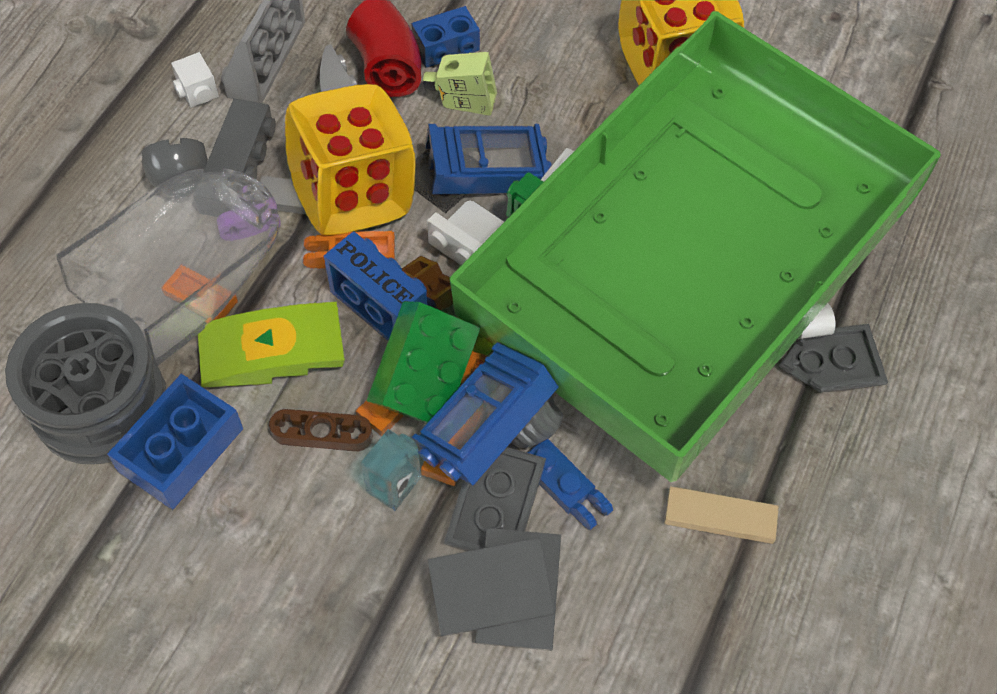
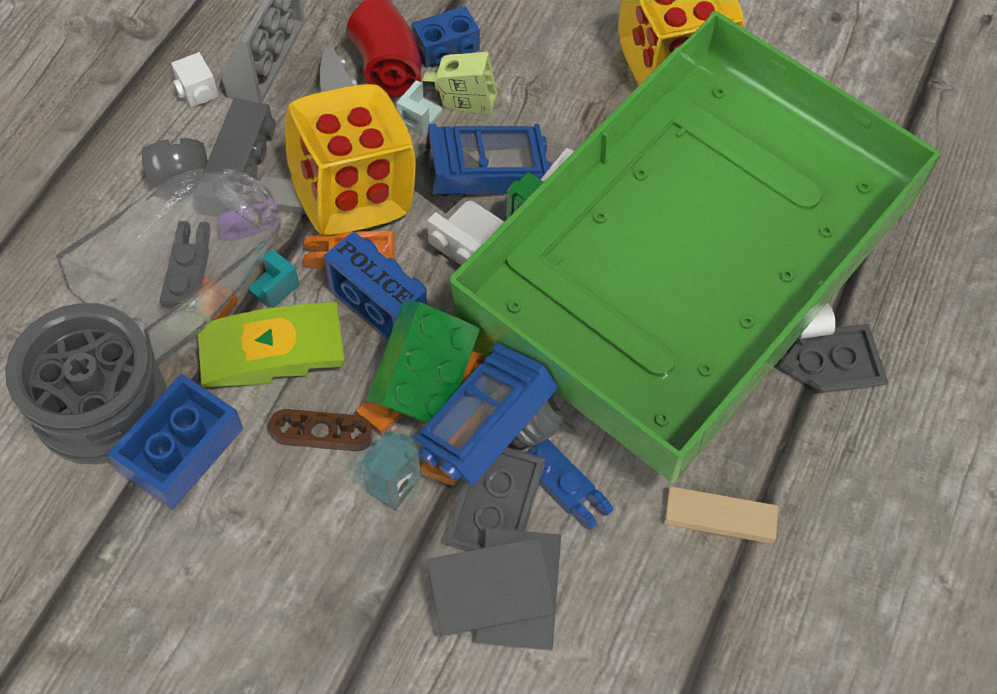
(186, 264): none -> dark grey hinge
(276, 282): none -> teal panel
(416, 110): none -> light aqua panel
(436, 283): reddish brown brick -> none

